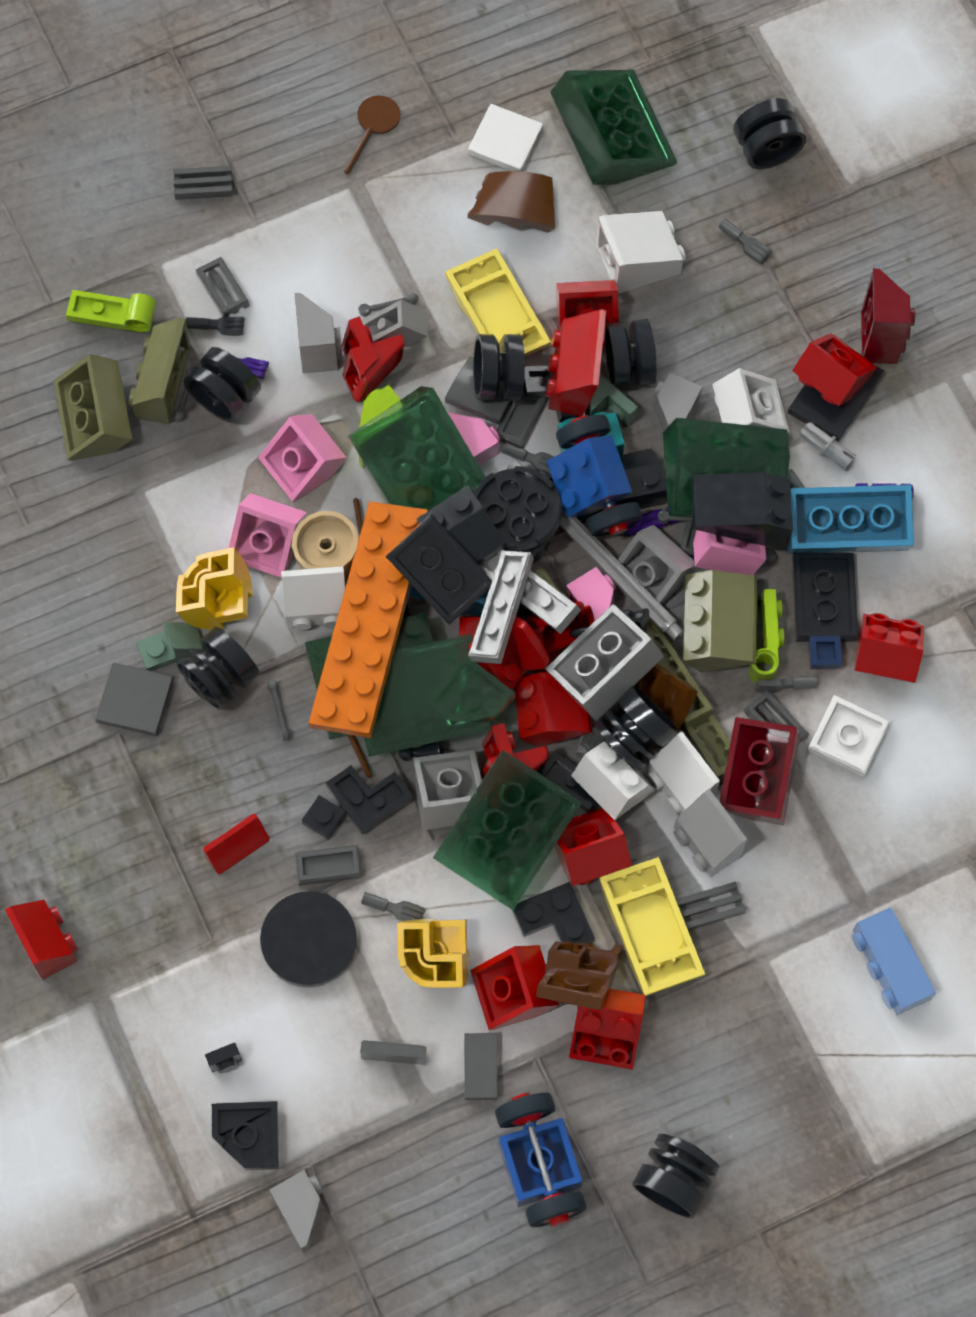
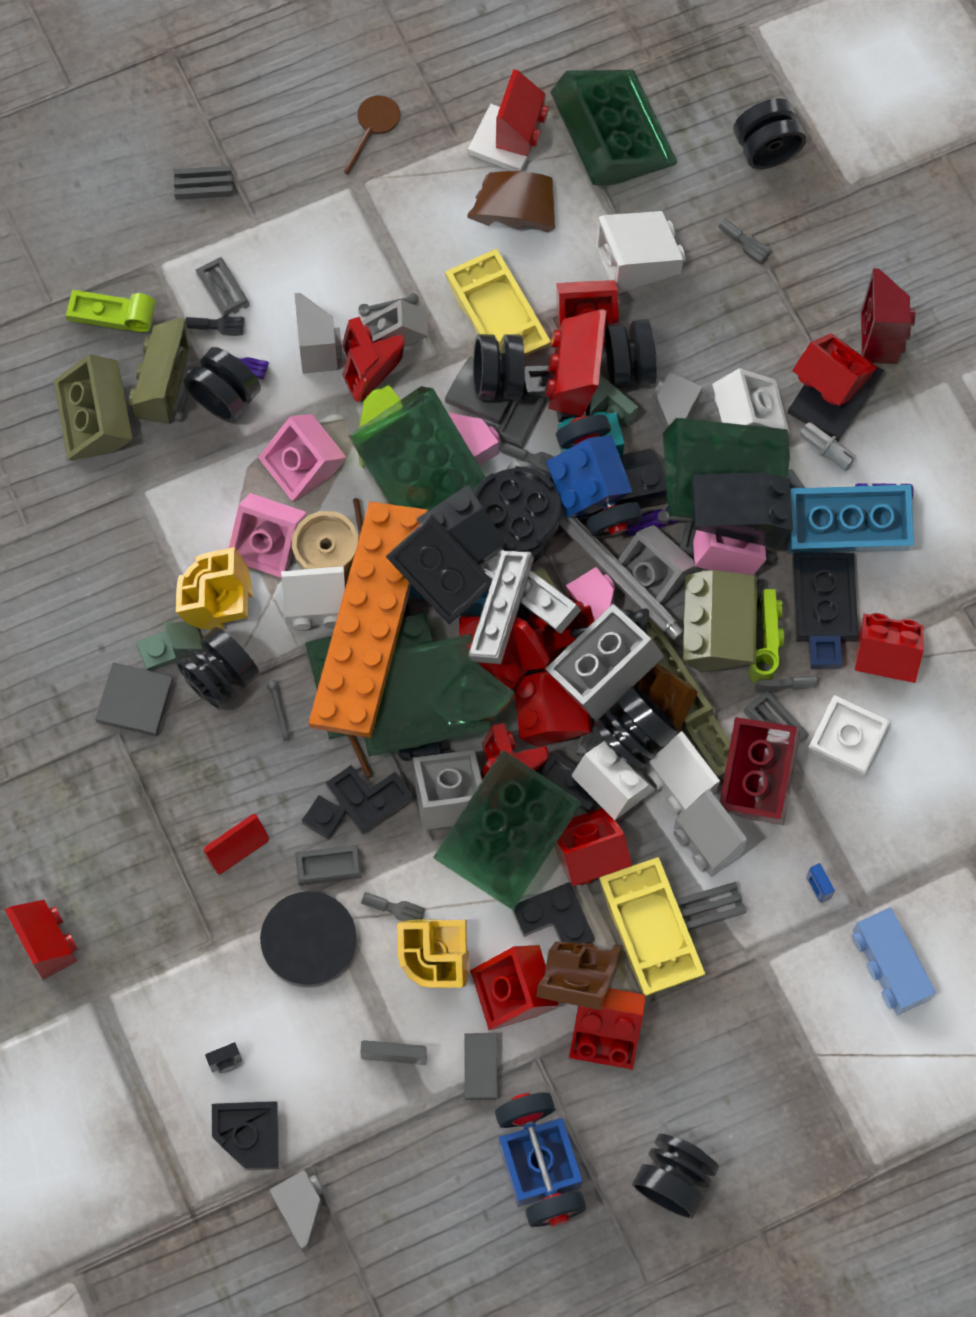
(520, 115): none -> red slope
(820, 883): none -> blue tile

